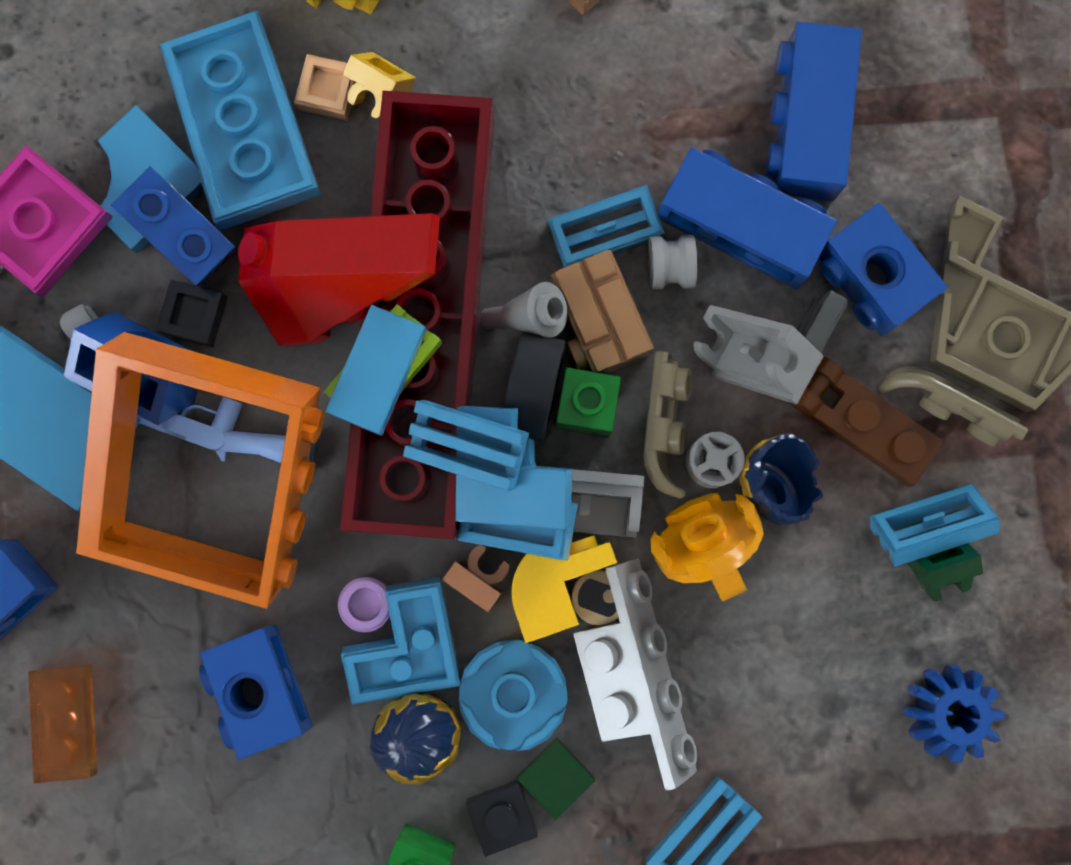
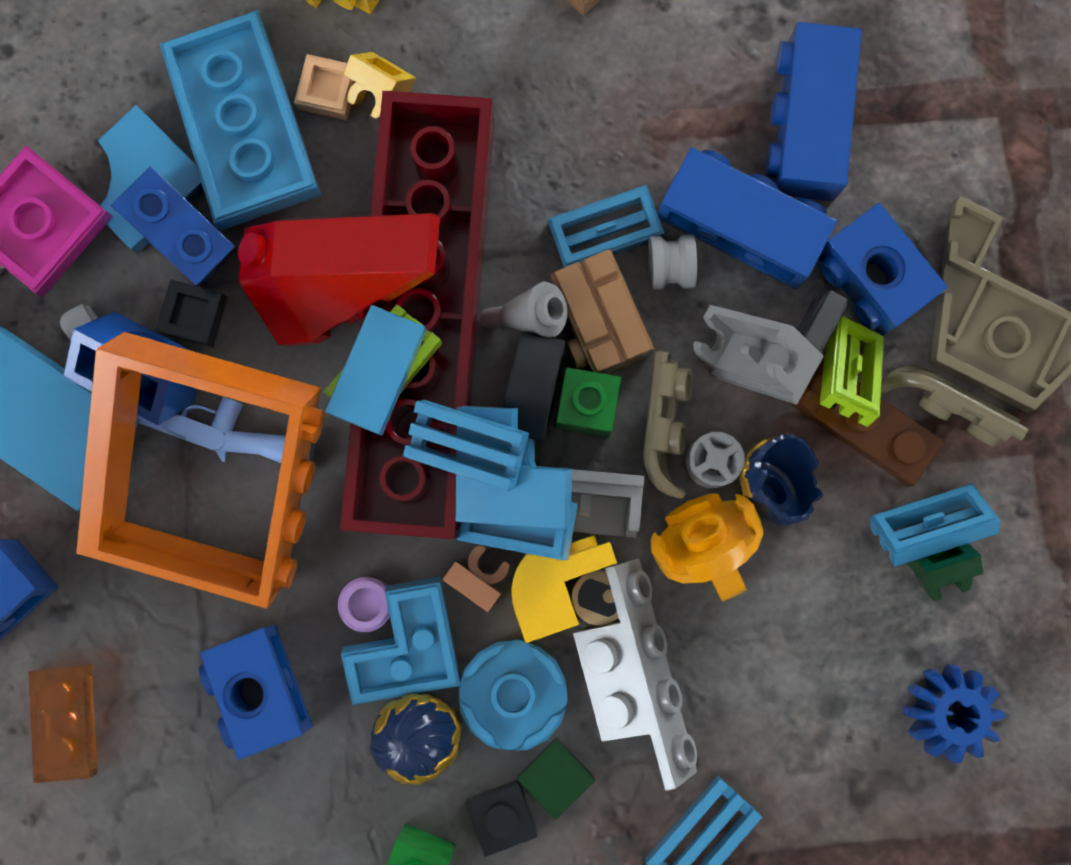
(844, 364): none -> lime tile

